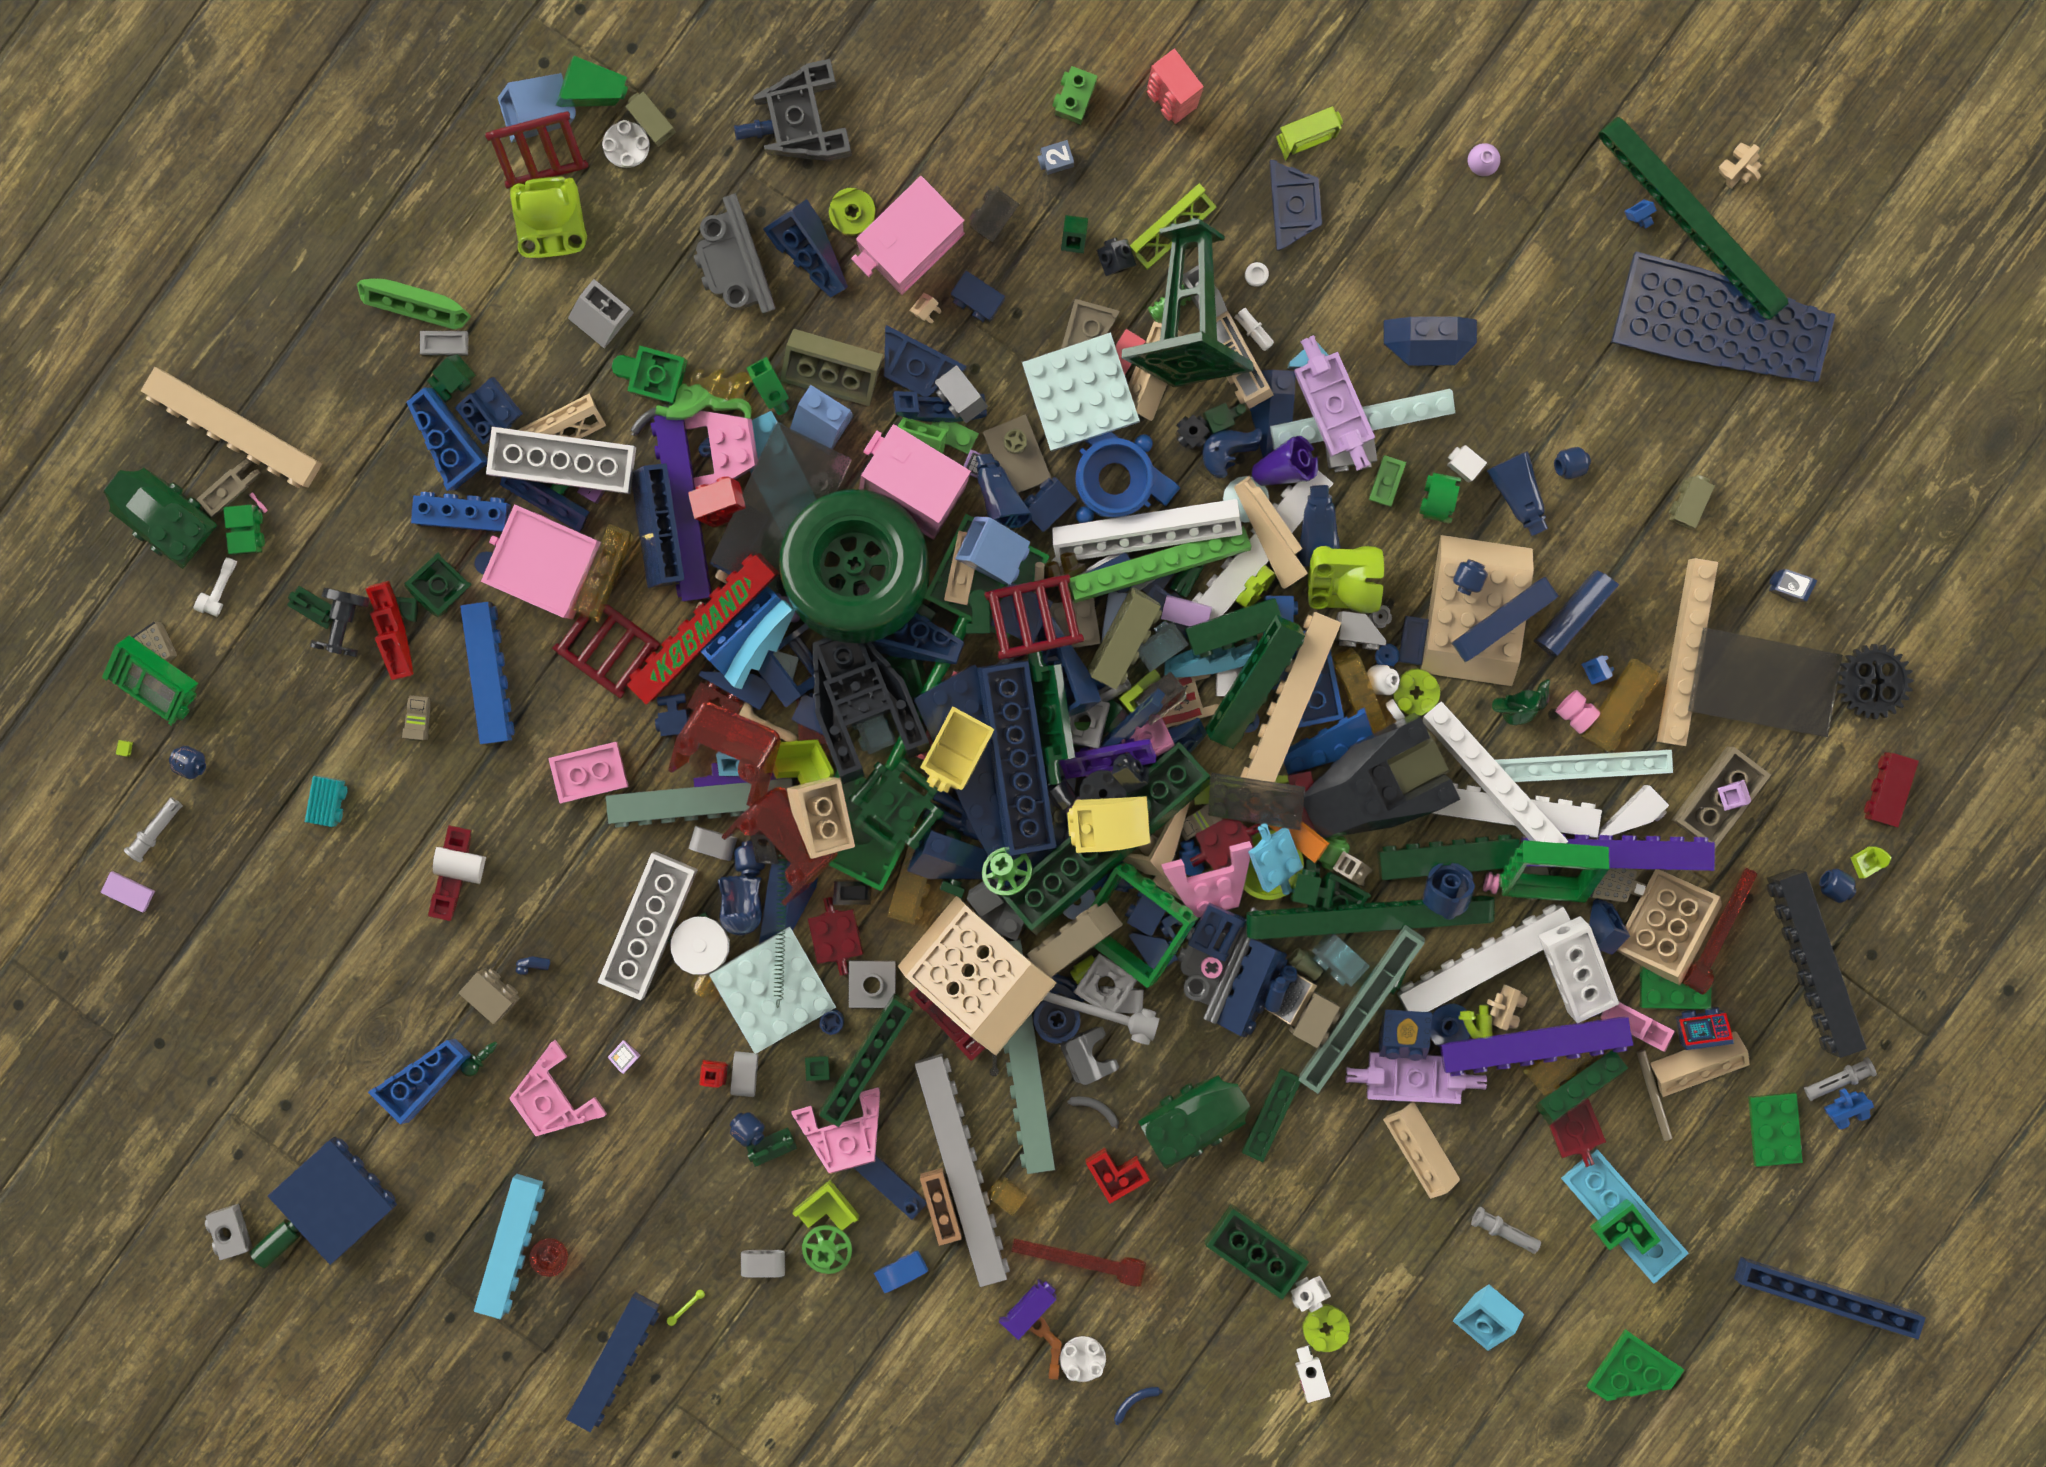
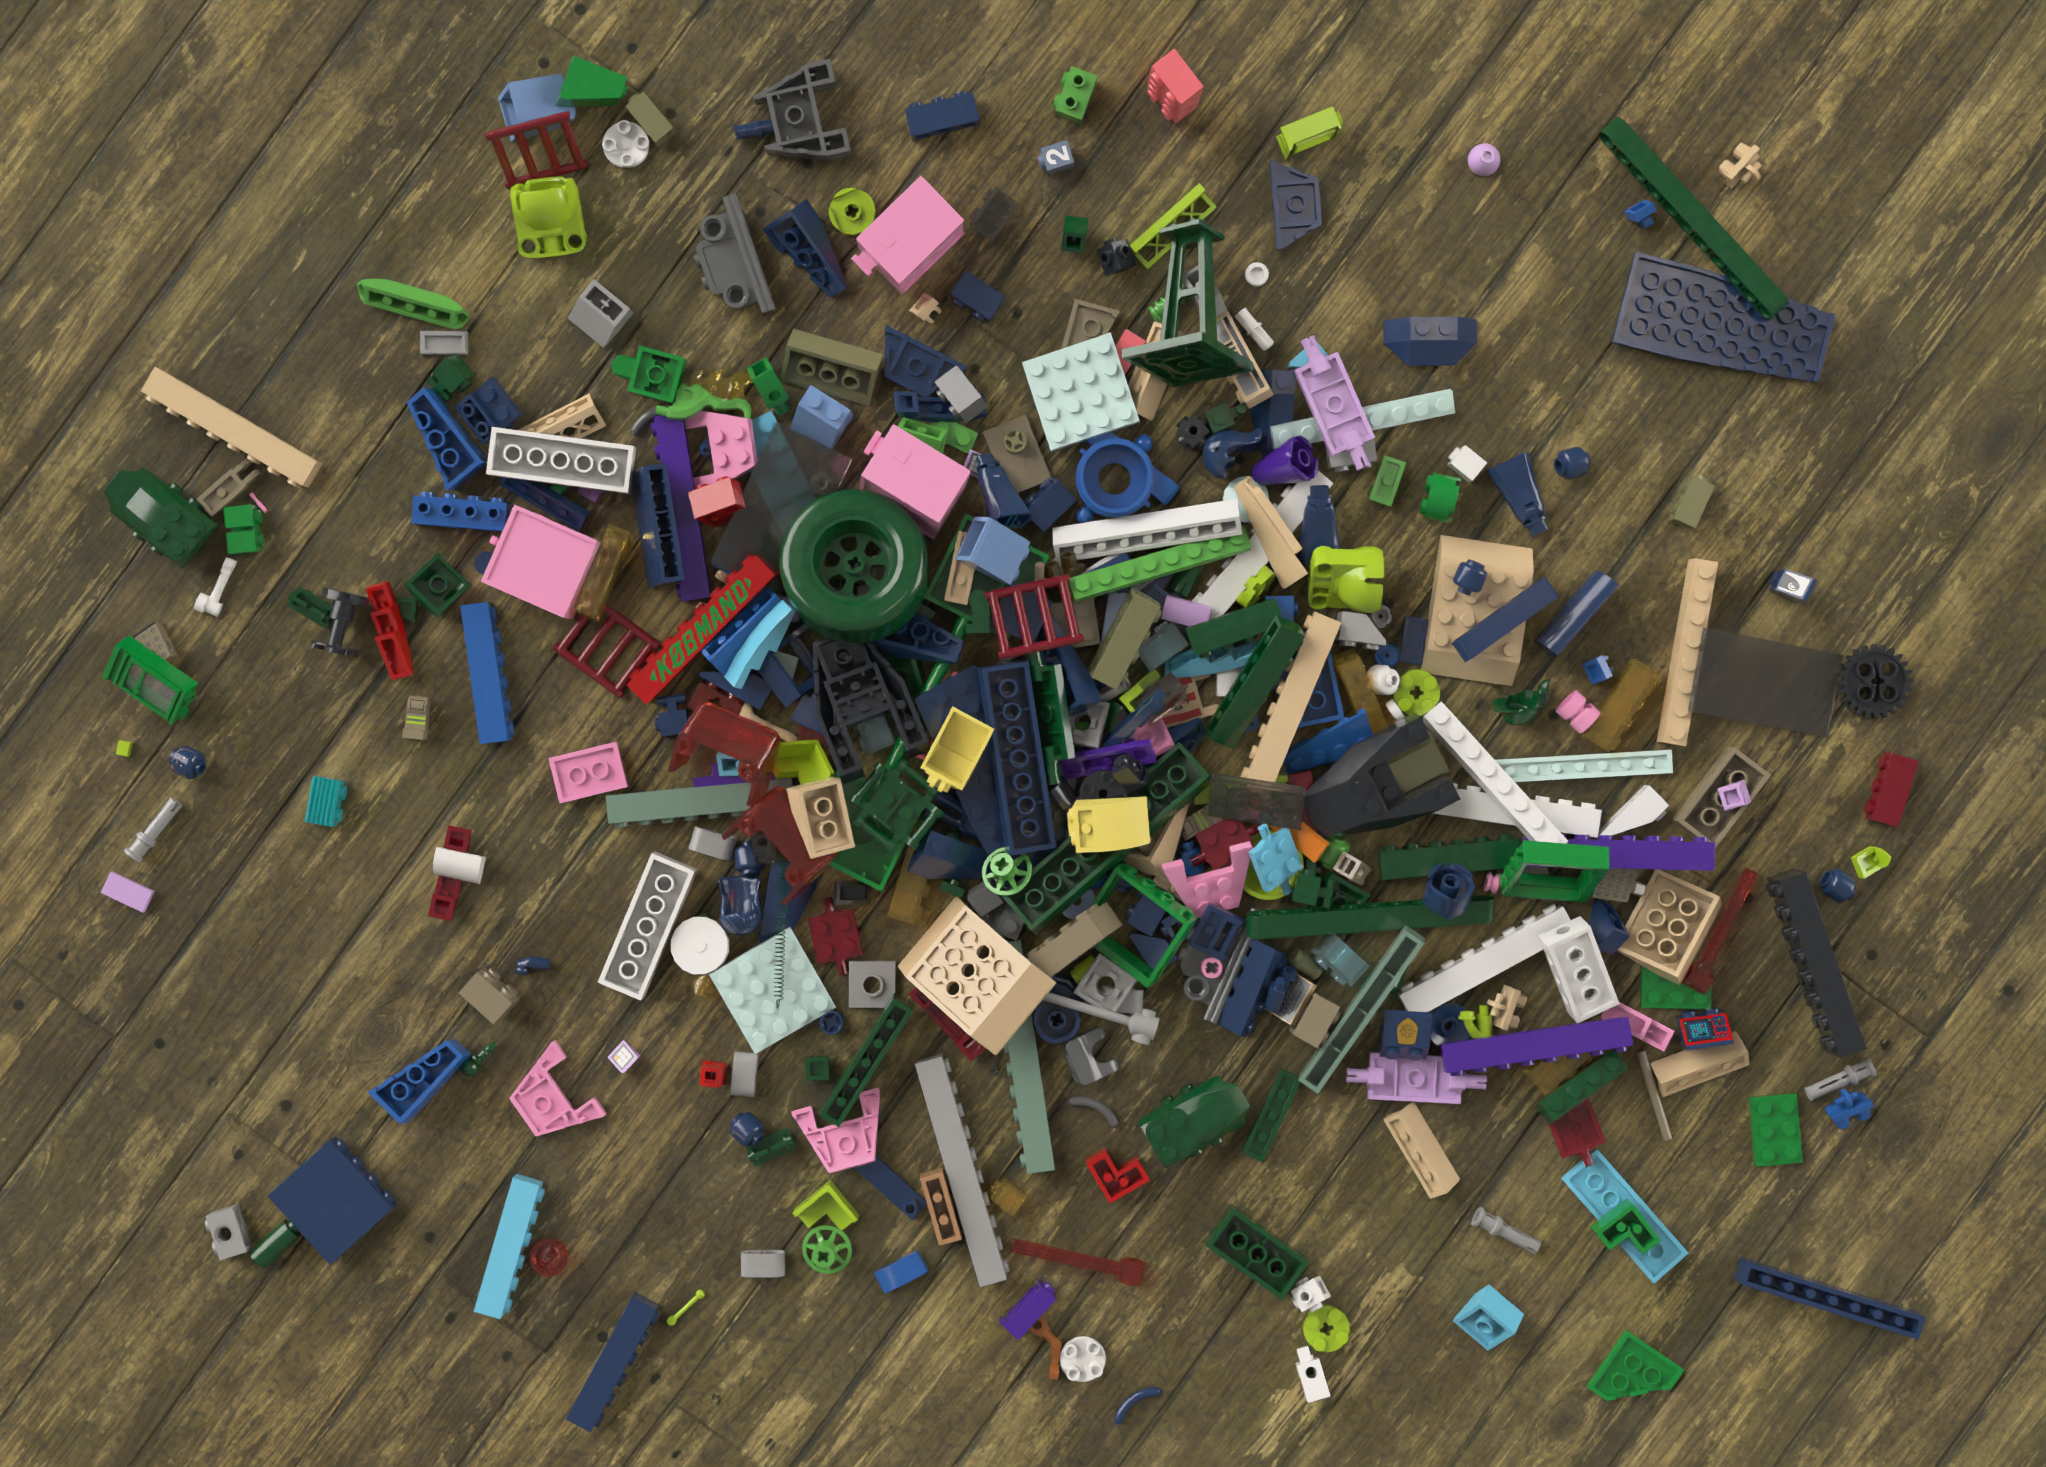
(942, 115): none -> dark blue brick

